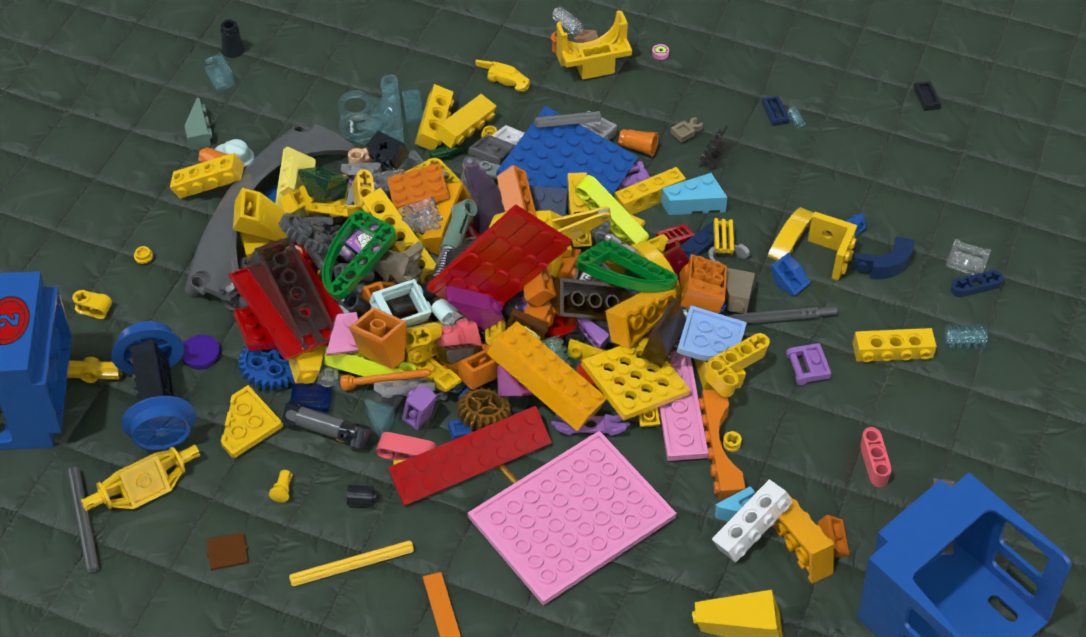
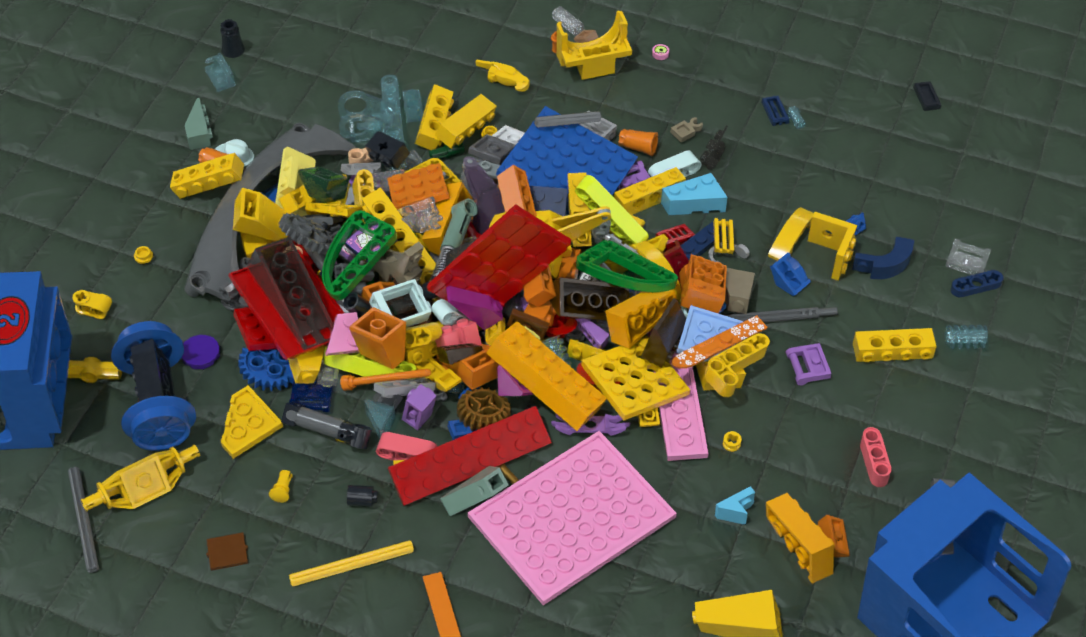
(474, 490): none -> sand green slope
(685, 162): none -> light aqua beam
(719, 343): none -> orange piece
(727, 476): orange arch -> none
(752, 520): white brick -> none

